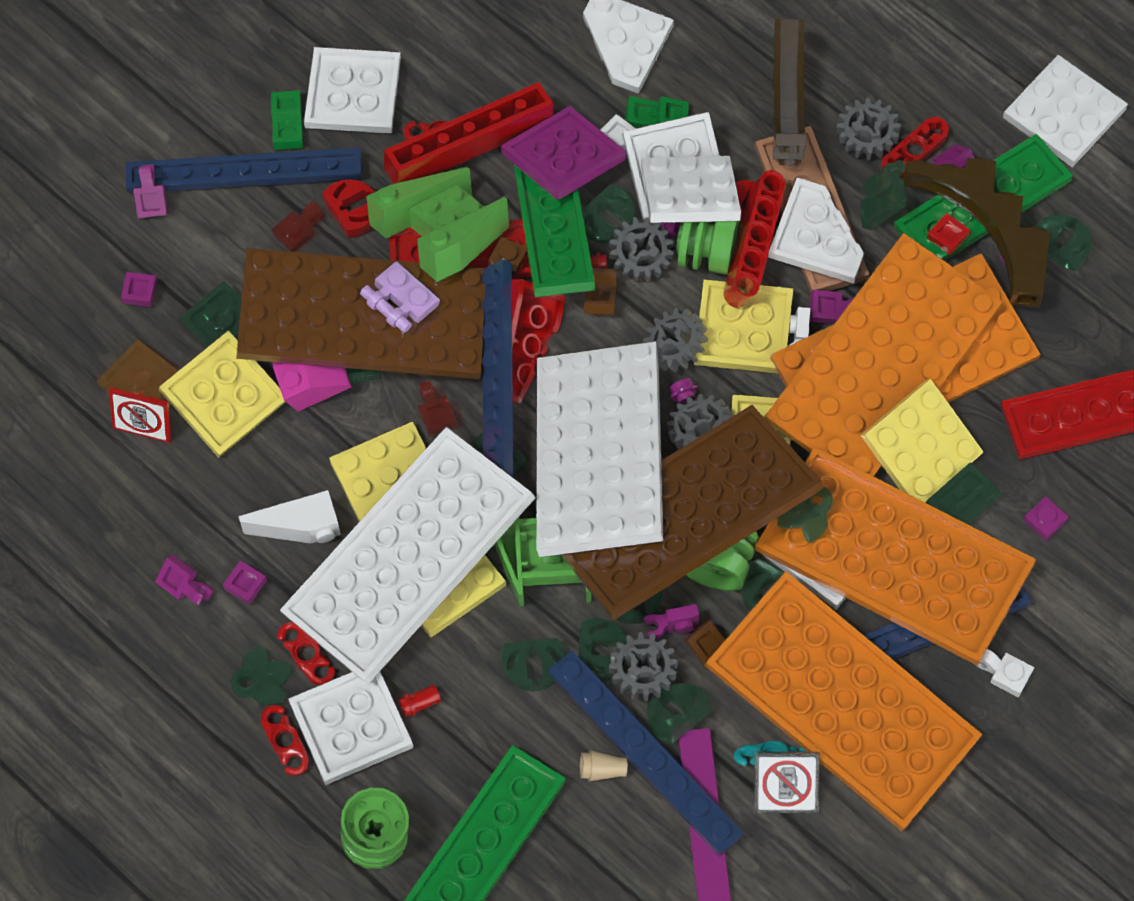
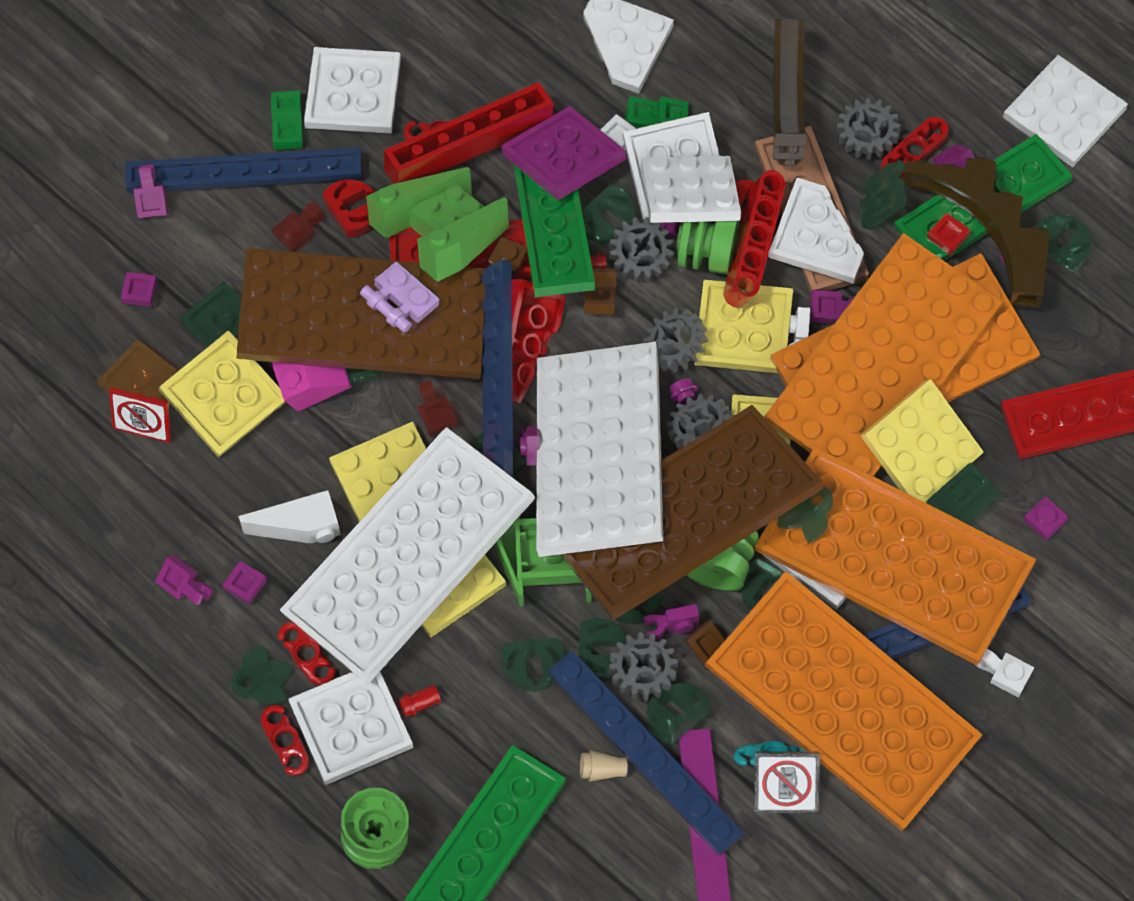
(529, 443): none -> magenta plate

